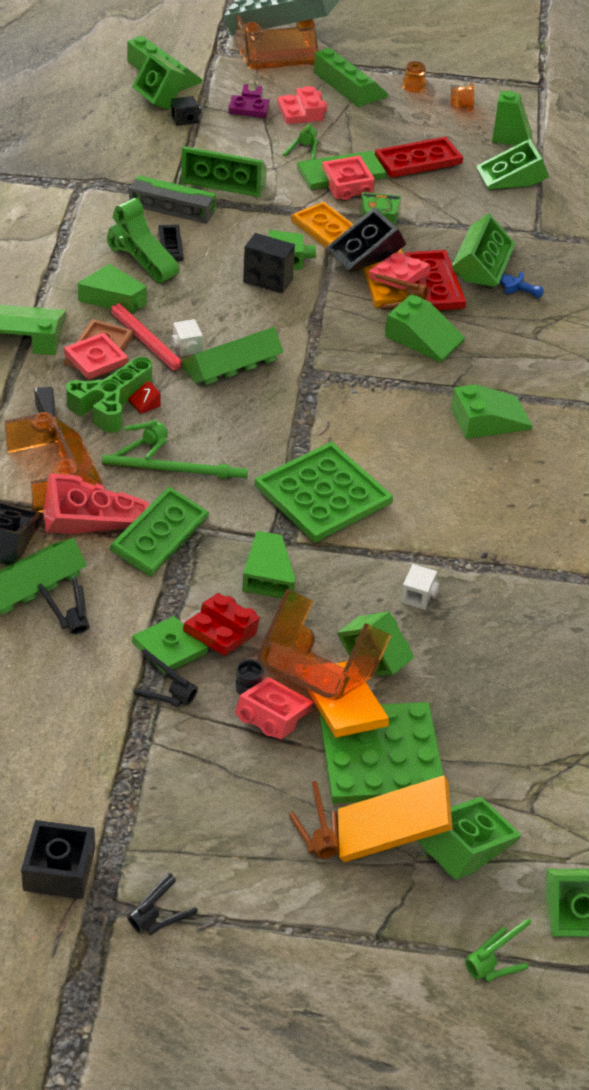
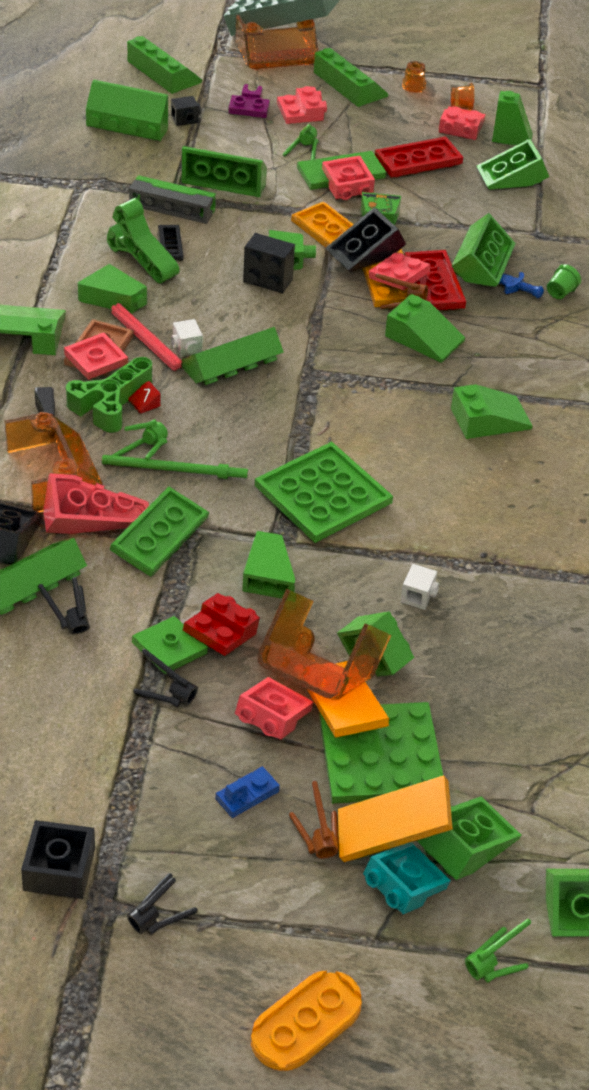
(127, 110): none -> bright green slope
(159, 80): bright green brick -> none
(247, 792): none -> blue hinge
(248, 674): black wheel -> none
(306, 1020): none -> light orange tile
(405, 877): none -> teal plate
(461, 122): none -> coral plate
(563, 281): none -> bright green piece

